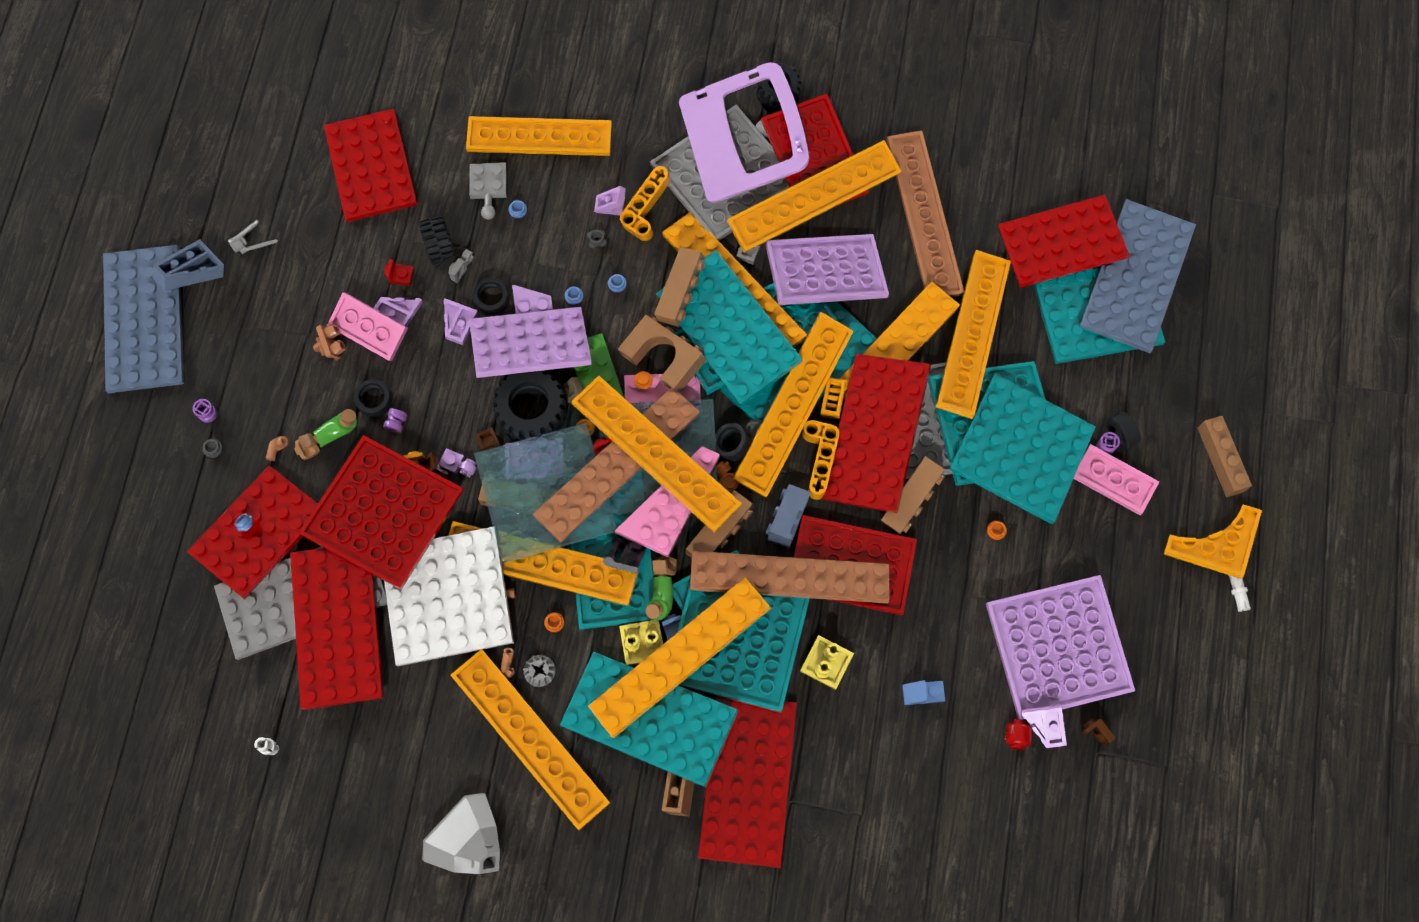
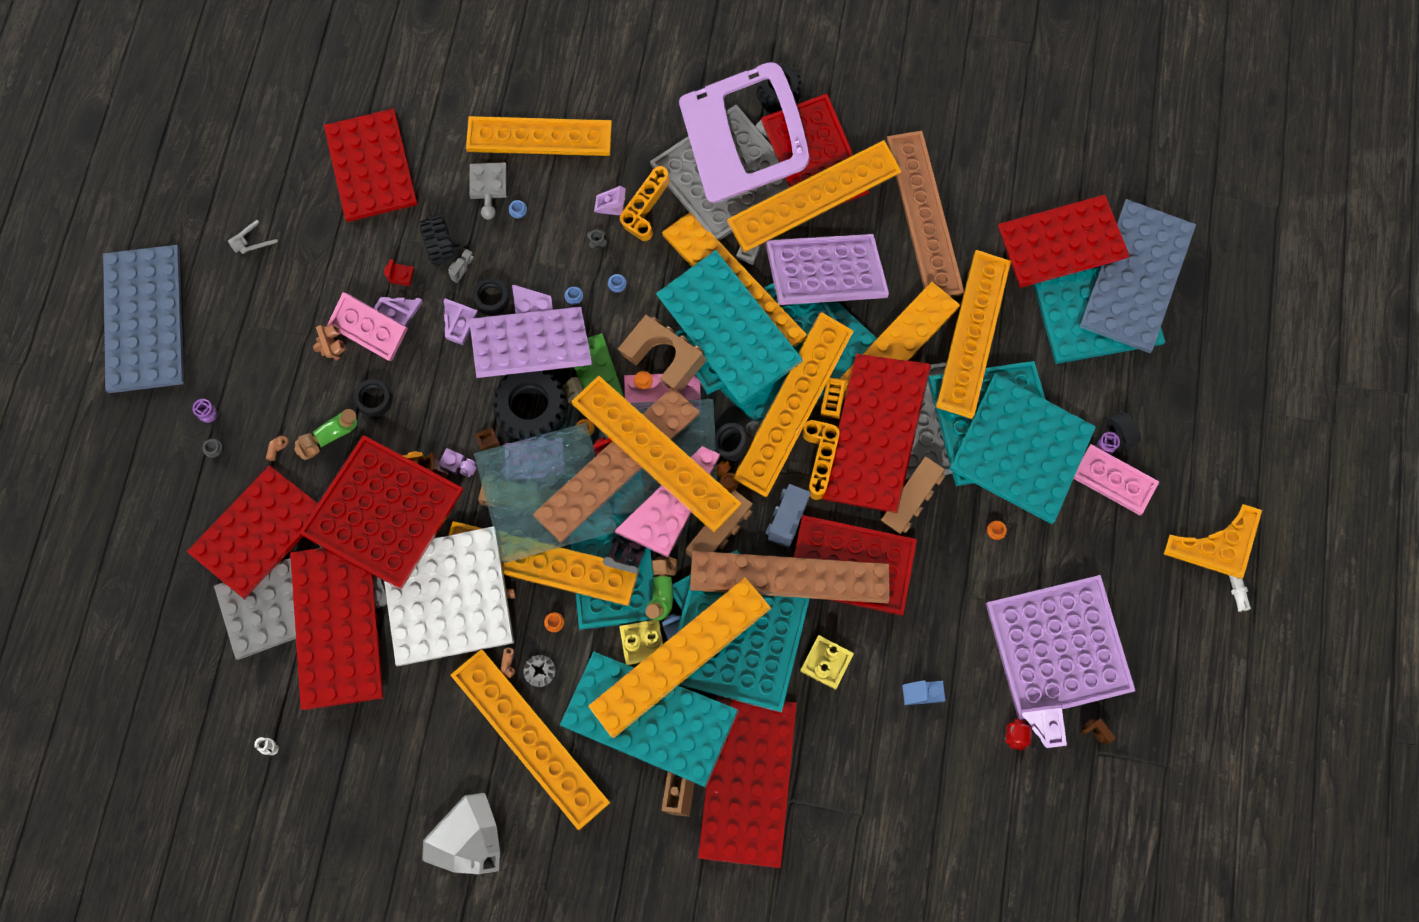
(187, 267): sand blue wedge -> none
(244, 522): medium blue plate -> none
(395, 420): medium lavender wheel -> none
(679, 286): medium nougat brick -> none
(1224, 456): medium nougat brick -> none

